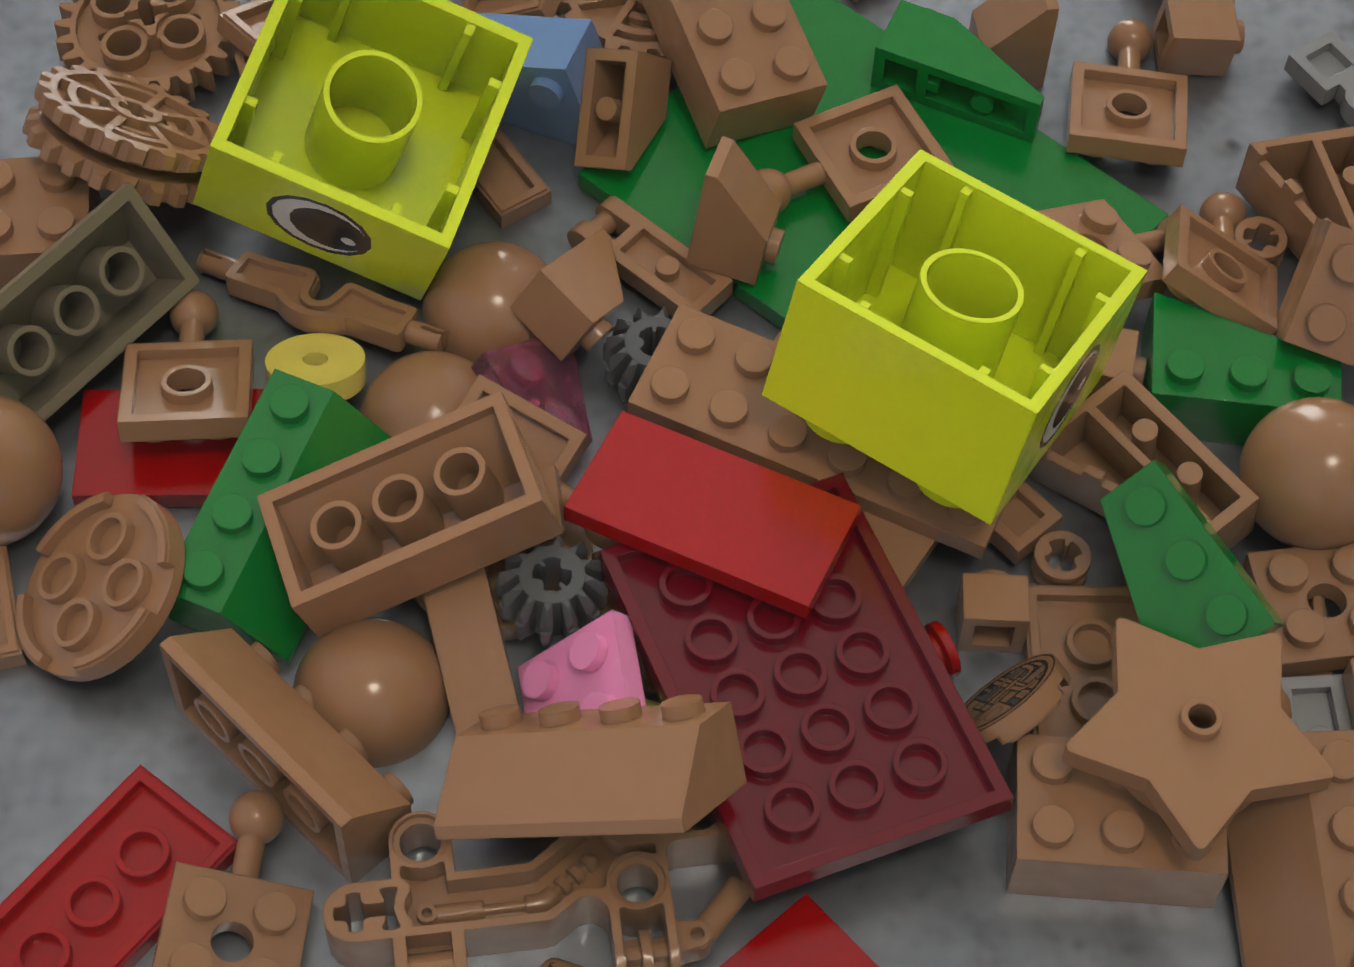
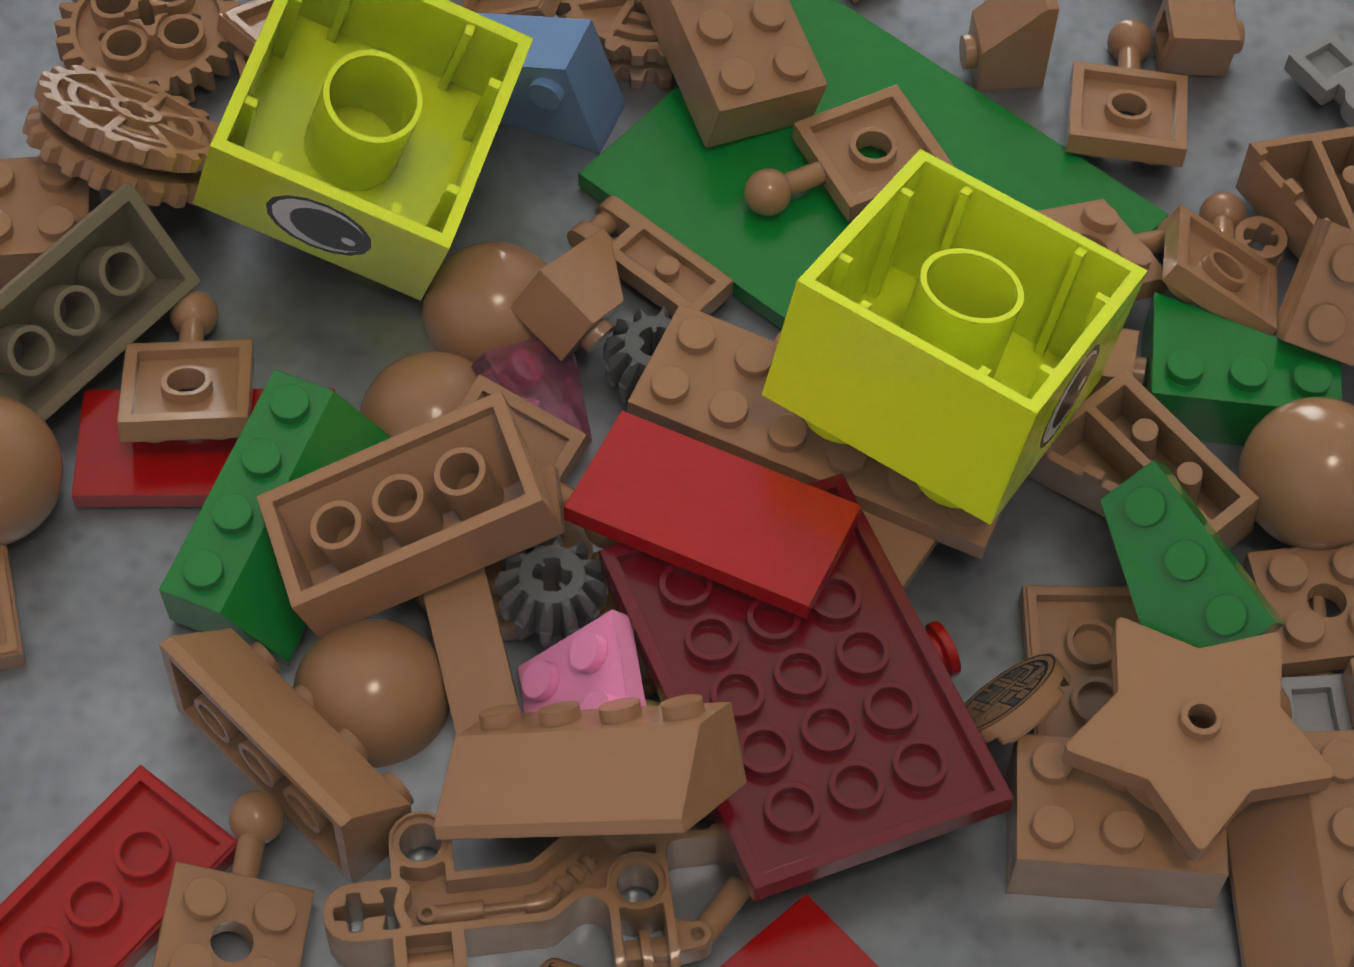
(100, 586): medium nougat tile -> none
(322, 360): light yellow piece -> none
(348, 311): medium nougat piece -> none
(509, 184): medium nougat tile -> none
(620, 107): medium nougat slope -> none
(735, 218): medium nougat slope -> none
(954, 72): green slope -> none
(992, 612): medium nougat plate -> none
(1024, 523): medium nougat plate -> none
(1064, 544): medium nougat bush -> none

